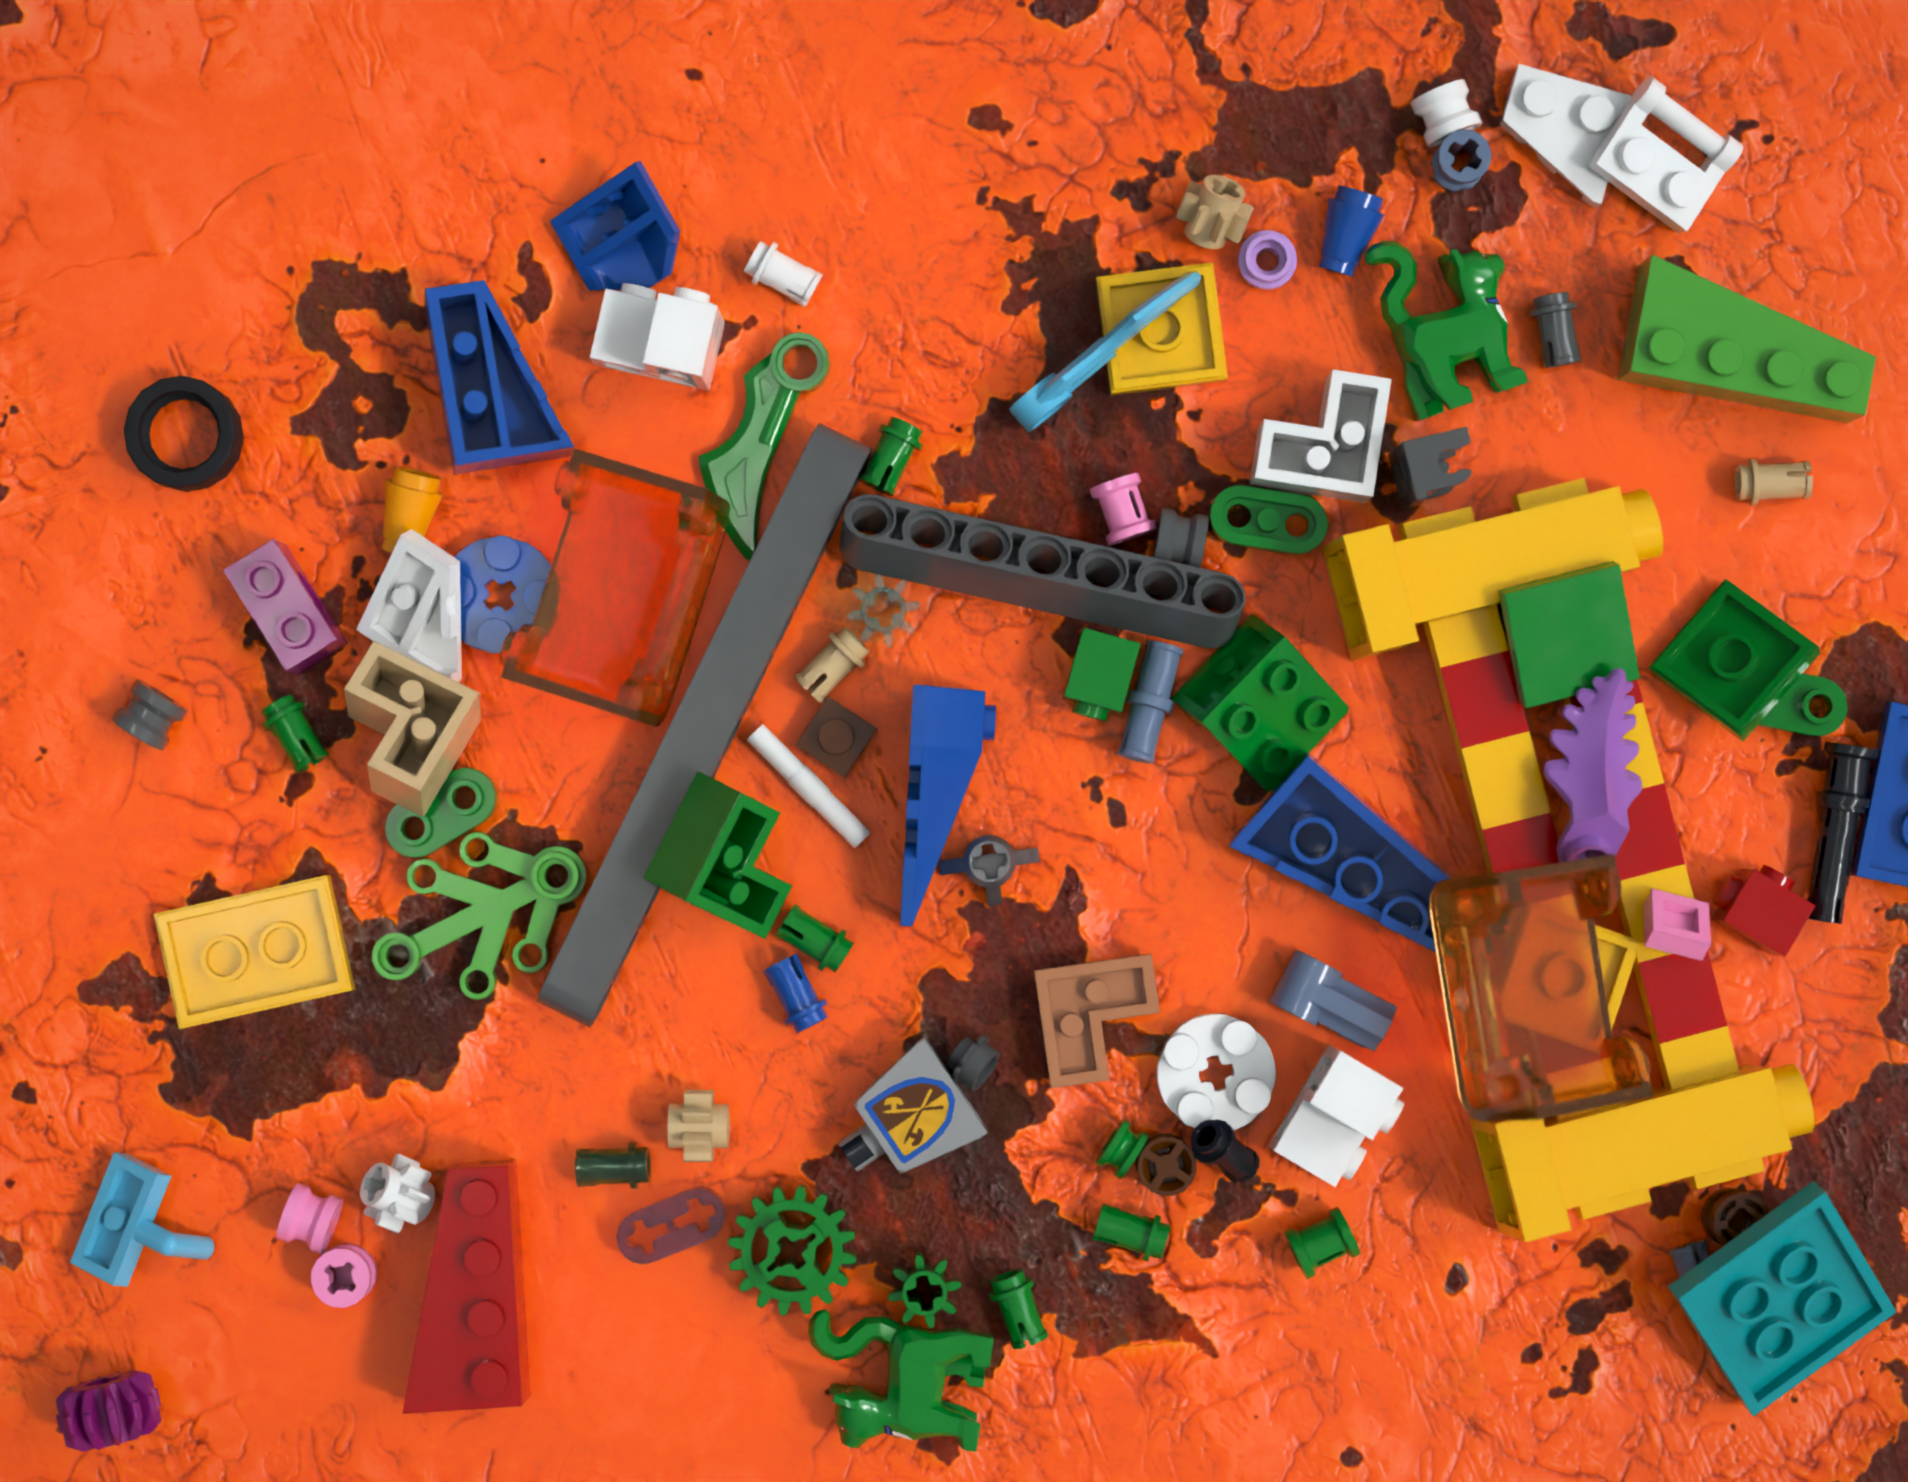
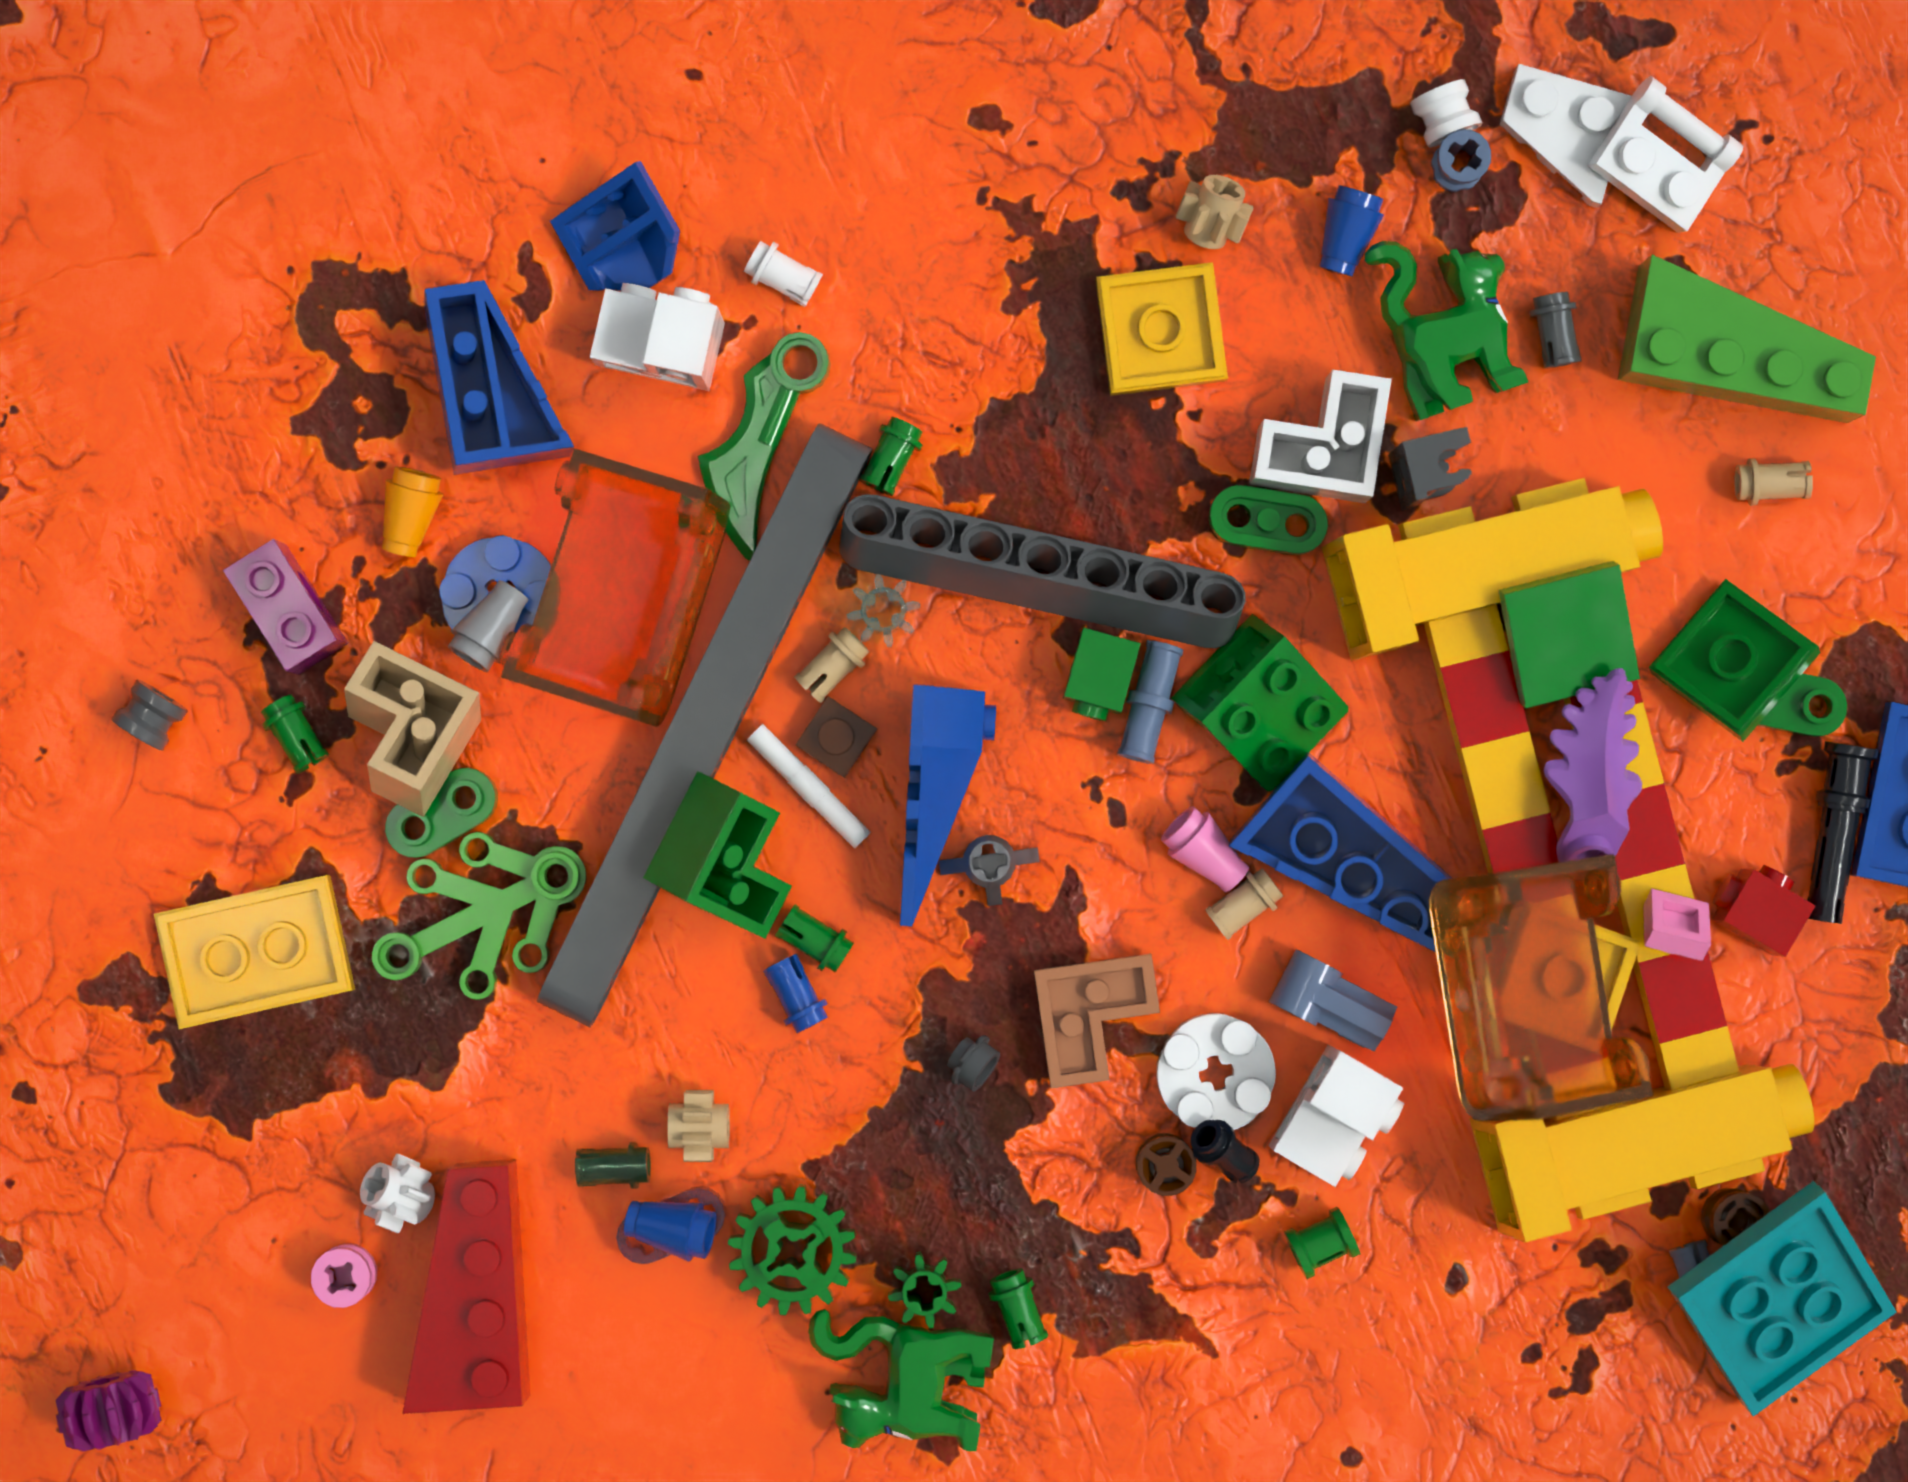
(124, 1223): medium azure plate -> none
(146, 408): black tyre -> none
(309, 1218): bright pink wheel -> none
(418, 606): white wing -> none
(483, 630): none -> light grey cone
(672, 1227): none -> blue cone
(912, 1113): torso -> none
(1056, 389): medium azure piece -> none
(1122, 1149): green bush -> none
(1123, 509): bright pink bush -> none
(1132, 1231): green pin -> none
(1181, 538): dark grey wheel -> none
(1202, 846): none -> bright pink cone
(1244, 903): none -> tan pin
(1274, 243): lavender plate -> none

